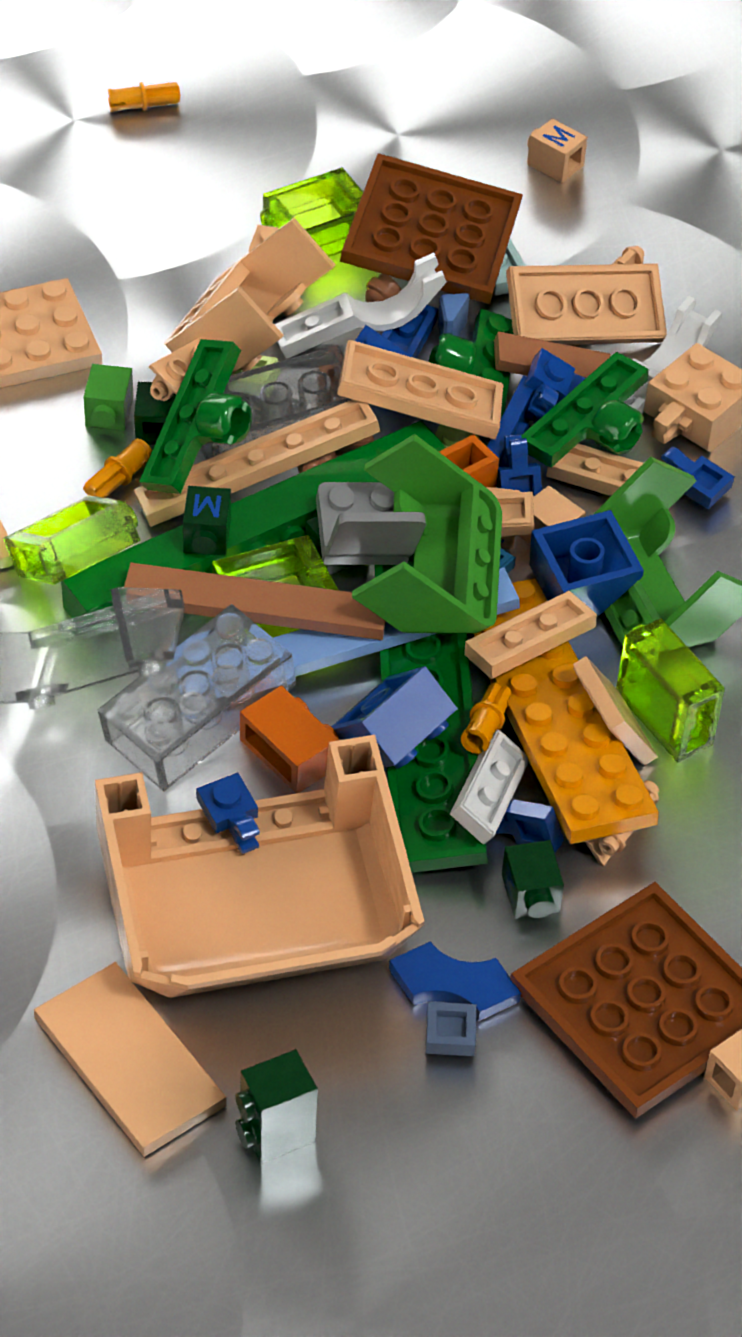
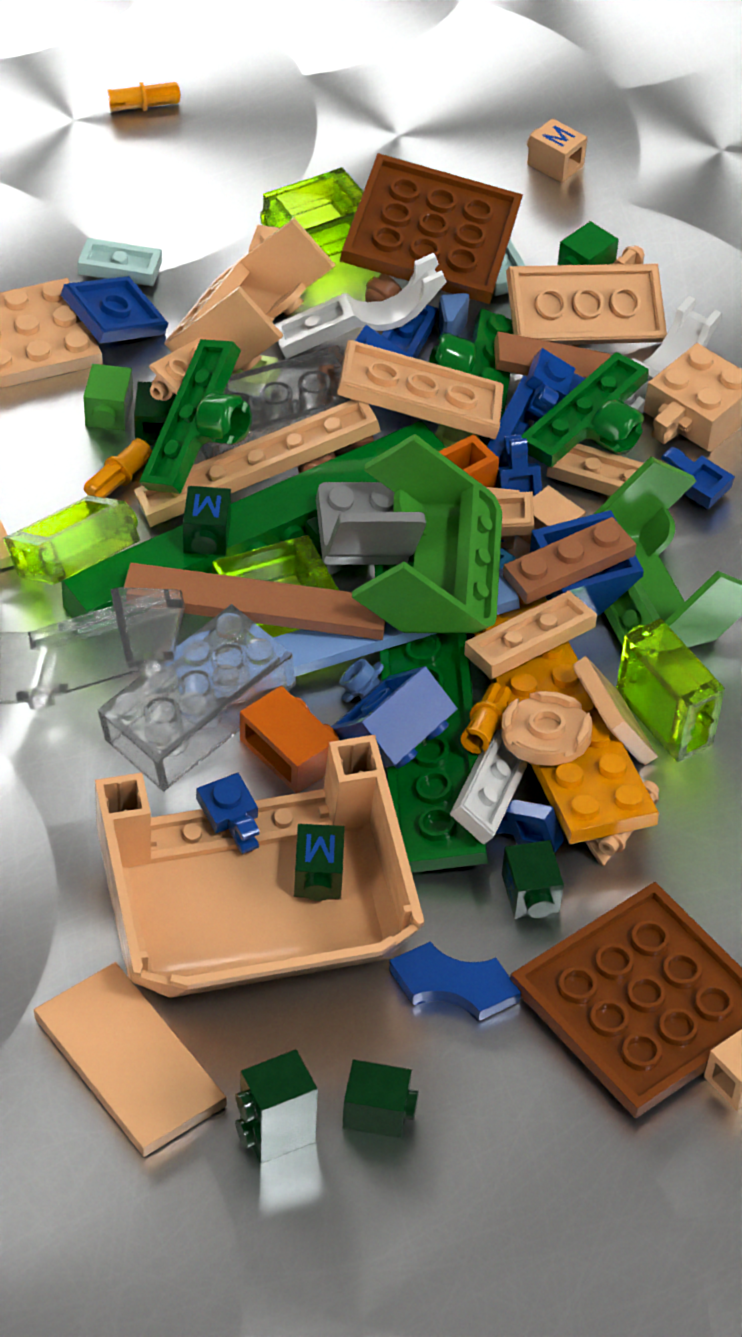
(114, 309): none -> blue plate
(117, 259): none -> light aqua plate
(319, 861): none -> dark green brick
(360, 679): none -> medium blue plate
(379, 1099): none -> dark green brick
(451, 1029): sand blue plate -> none
(546, 728): none -> light nougat tile
(569, 560): none -> nougat plate
(588, 247): none -> green brick

